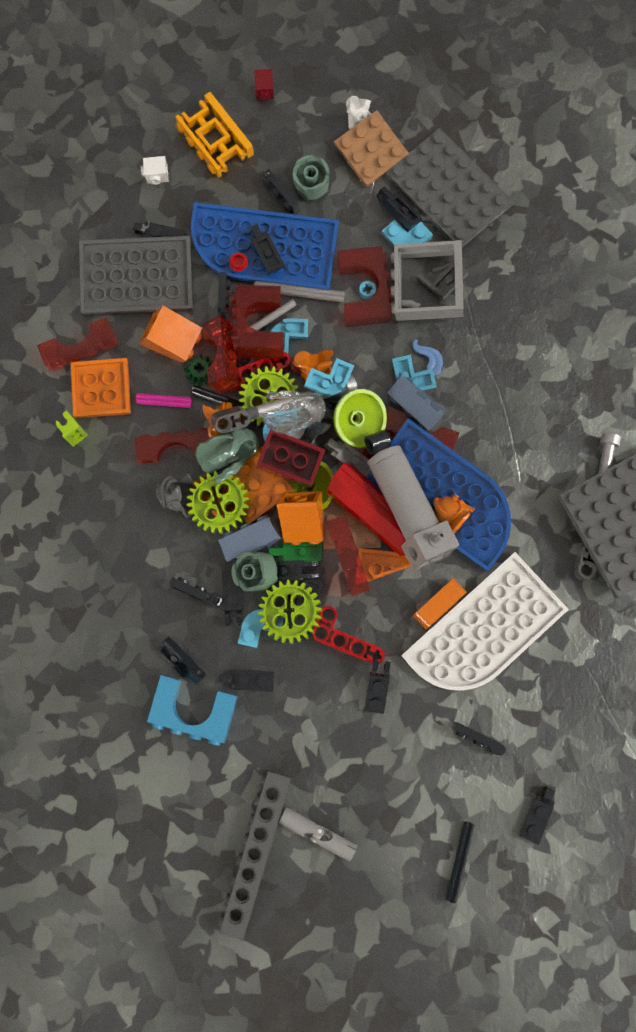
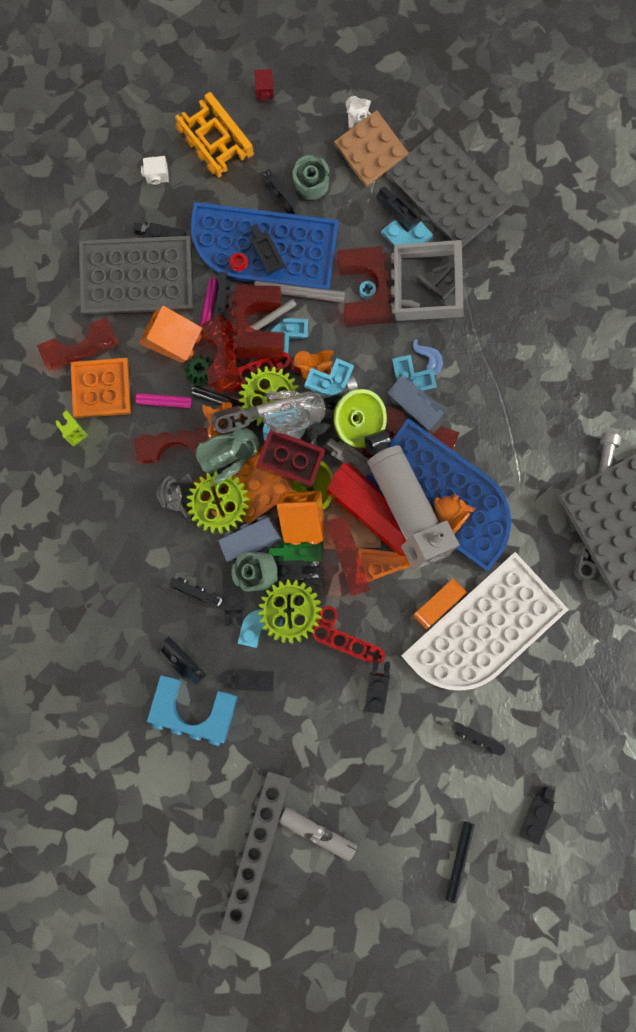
(209, 301): none -> dark pink axle

